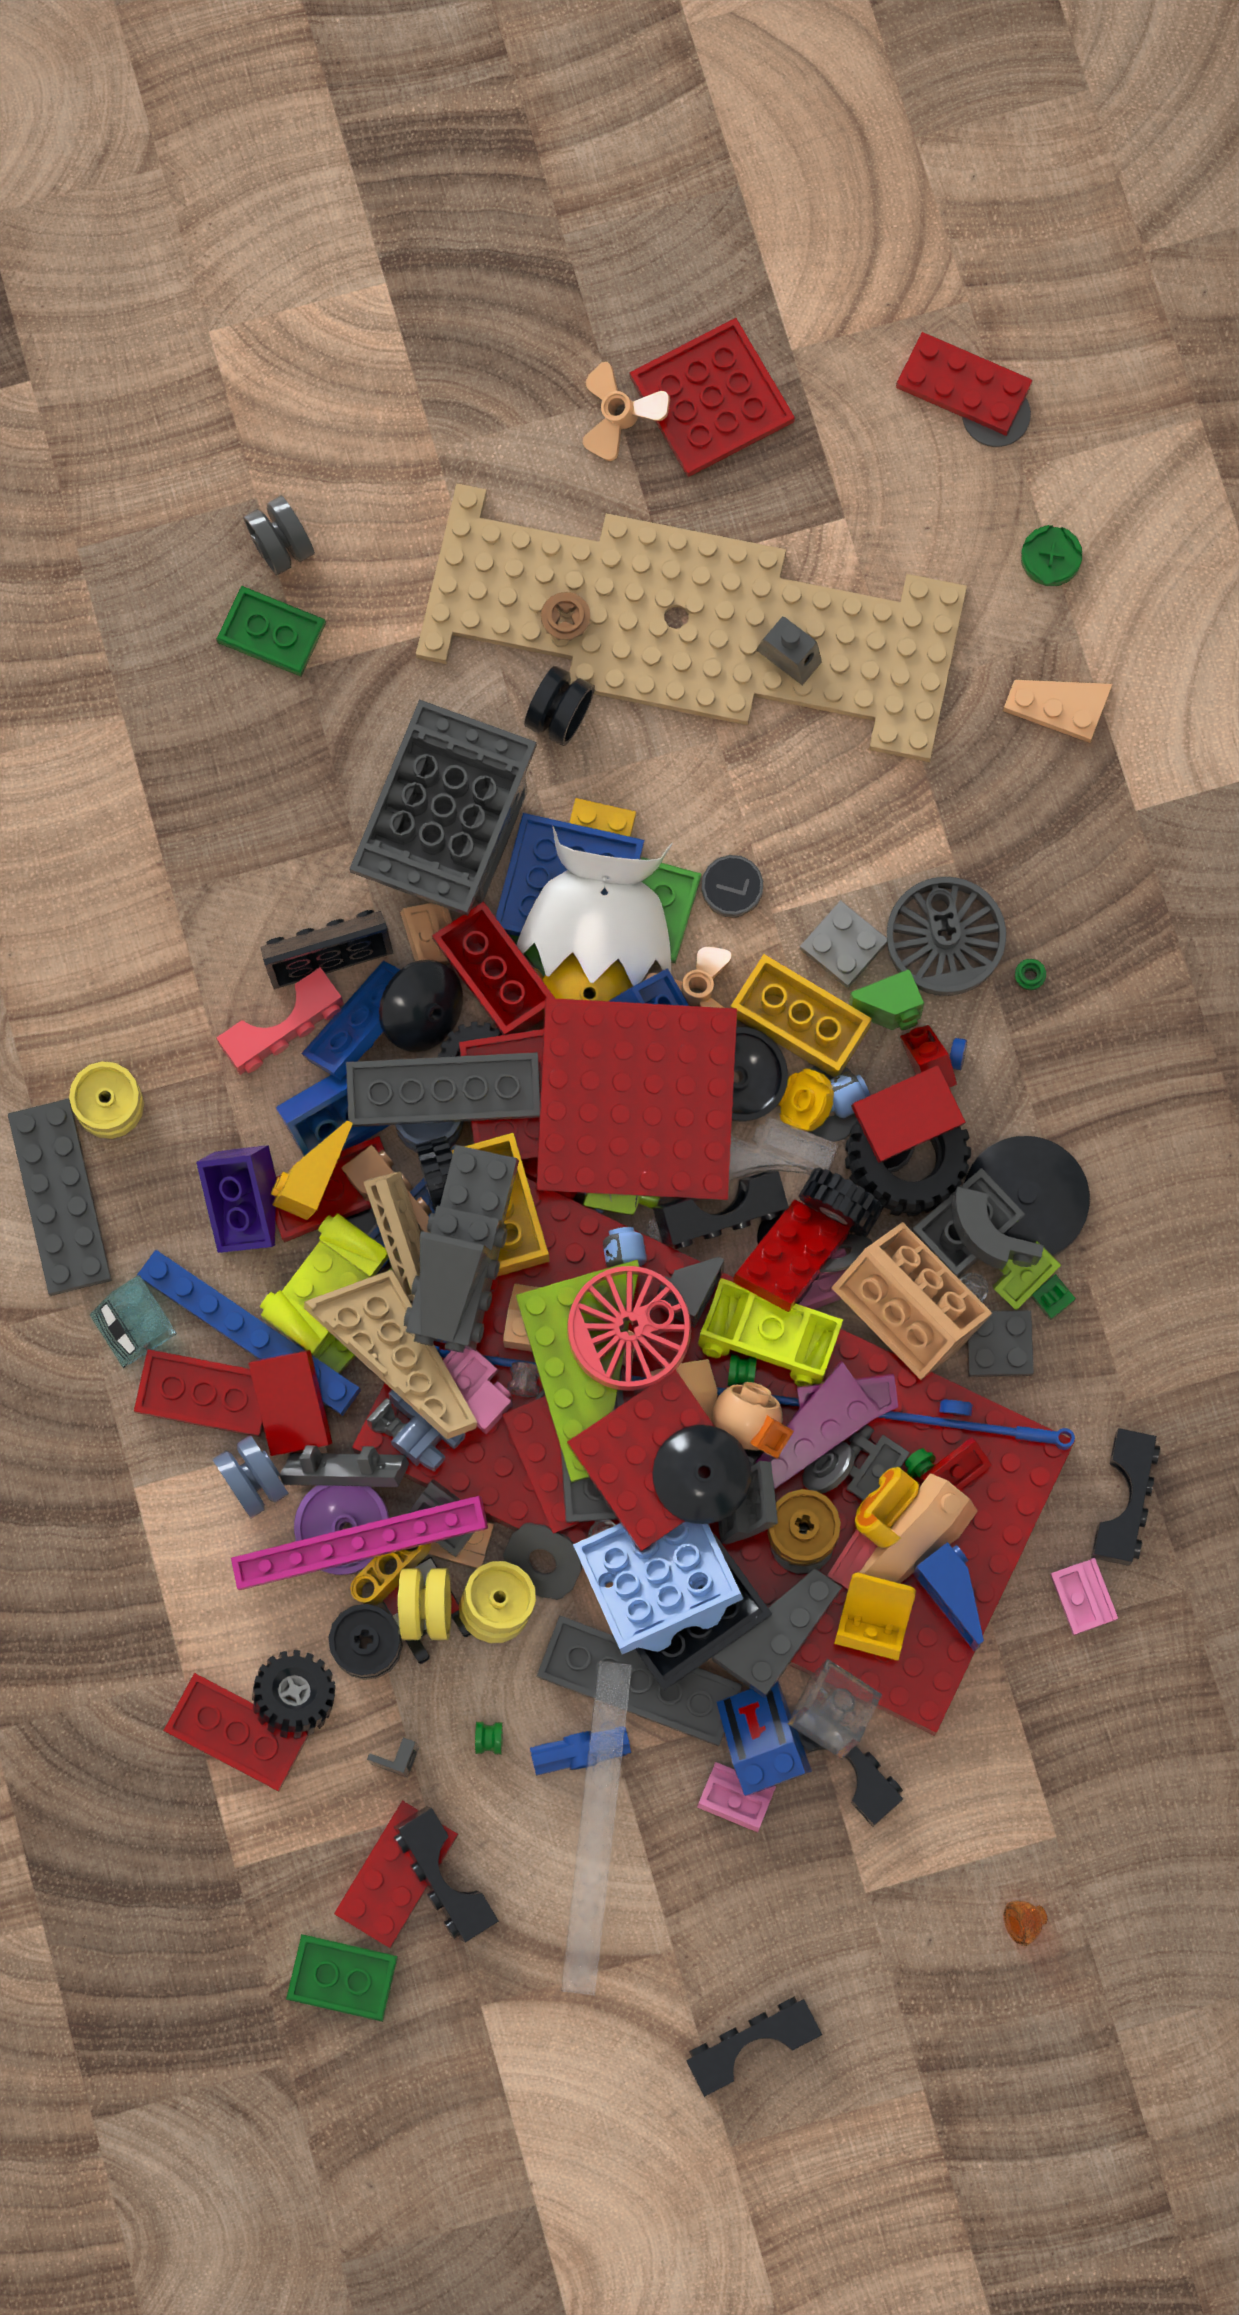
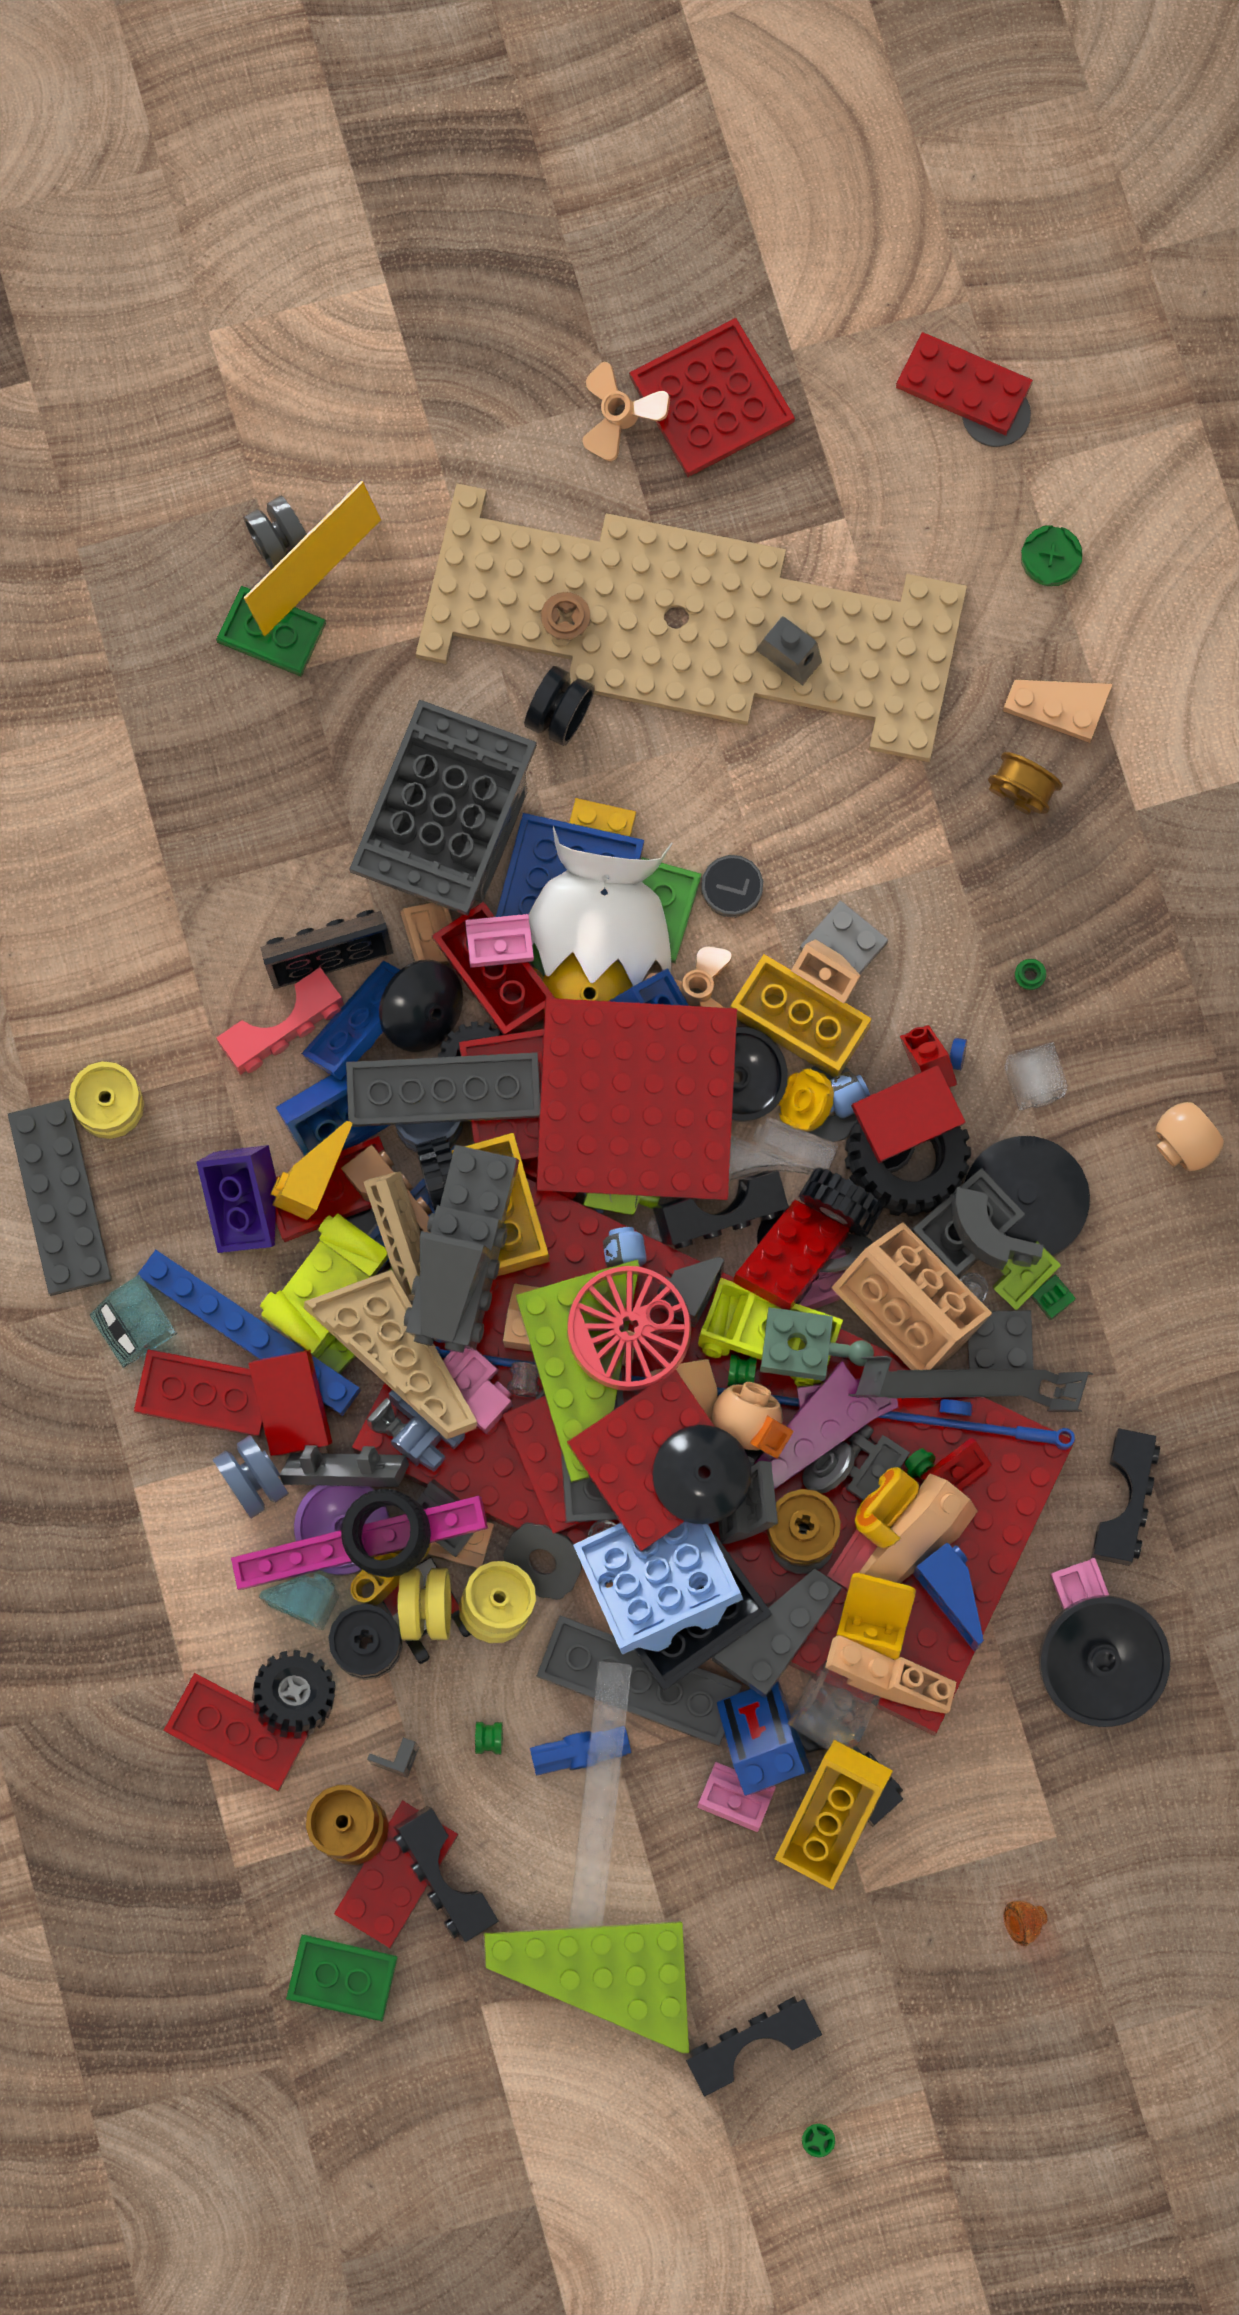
(304, 1599): none -> clear light blue slope
(312, 558): none -> yellow window
(347, 1825): none -> pearl gold wheel
(353, 1526): none -> black tyre
(499, 940): none -> bright pink plate
(614, 1972): none -> lime wing
(816, 1334): none -> sand green plate
(821, 2137): none -> green wheel
(826, 970): none -> light nougat slope
(833, 1814): none -> yellow brick
(879, 1382): none -> dark grey piece
(889, 1678): none -> light nougat slope
(890, 1001): bright green slope -> none
(949, 920): dark grey piece -> none
(1024, 783): none -> pearl gold wheel
(1036, 1076): none -> clear head
(1104, 1661): none -> black dish
(1188, 1137): none -> light nougat wheel

